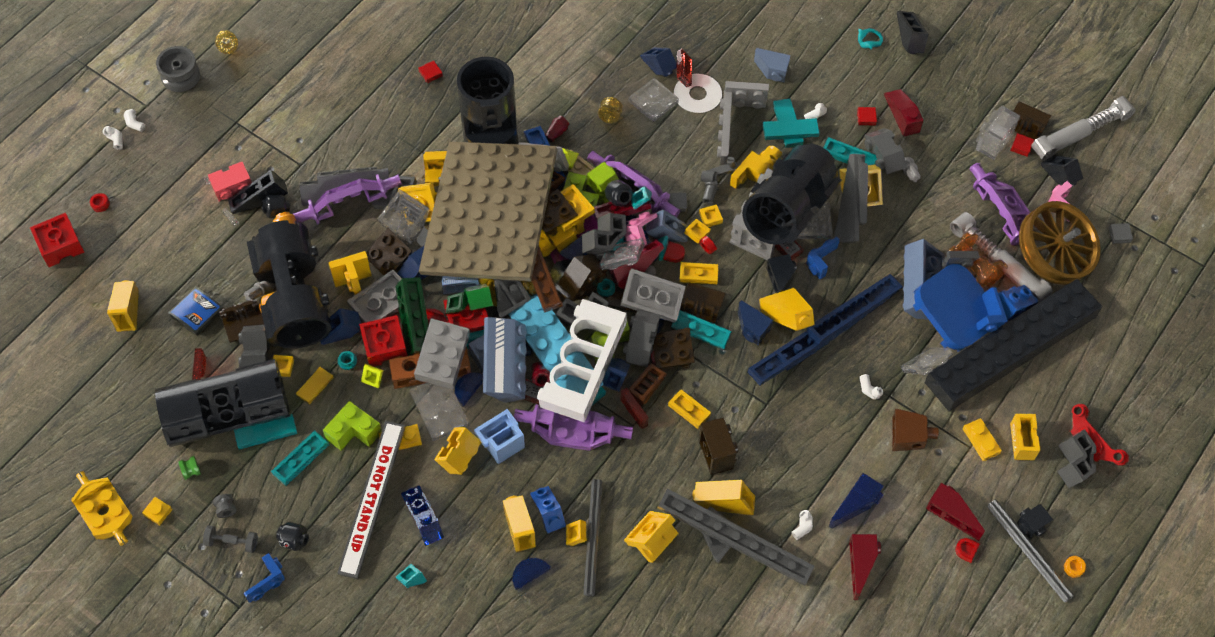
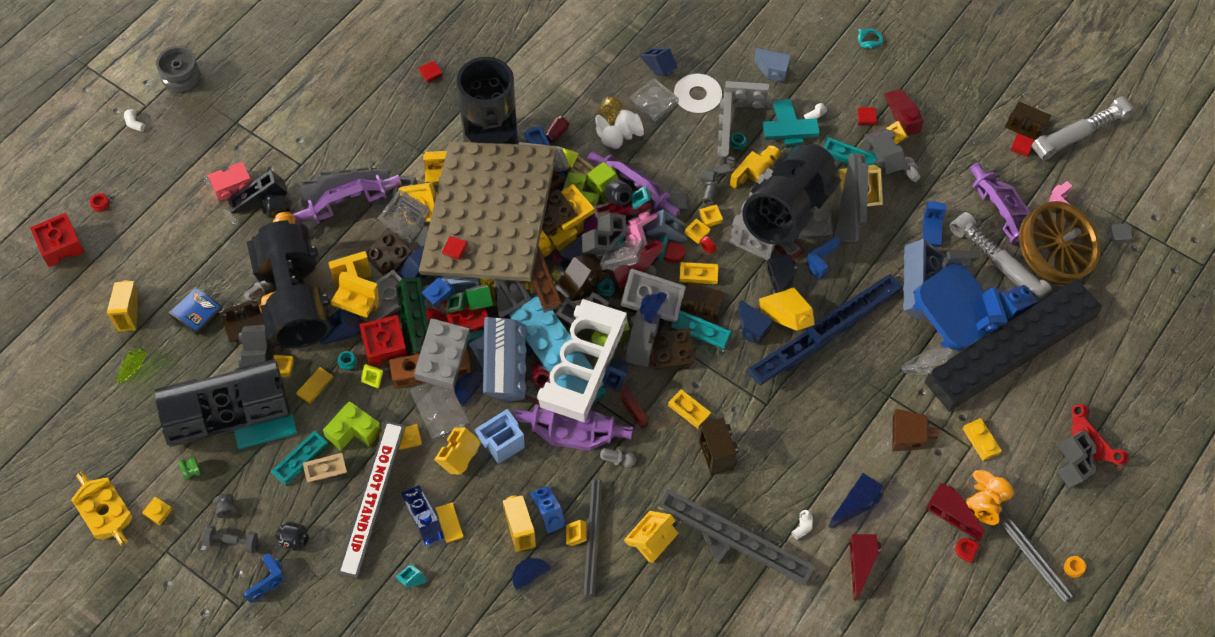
(115, 135): white arm -> none
(131, 363): none -> clear neon green tile
(199, 364): clear red tile -> none
(227, 48): clear yellow head -> none
(324, 468): none -> tan plate
(356, 295): none -> yellow bracket
(438, 292): none -> blue bracket
(449, 523): none -> yellow piece
(454, 248): none -> red tile
(625, 125): none -> white animal
(627, 459): none -> light grey axle
(640, 394): reddish brown slope -> none
(651, 305): none -> clear blue tile
(684, 68): clear red tile -> none
(725, 496): yellow slope -> none
(738, 137): none -> teal plate
(867, 389): white arm -> none
(898, 132): none -> yellow plate
(912, 32): black slope -> none
(932, 222): none -> blue bracket
(986, 504): none -> light orange animal
(987, 272): clear orange piece -> none
(997, 132): clear brick -> none
(1025, 437): yellow brick -> none
(1034, 521): black brick -> none
(1063, 169): black slope -> none

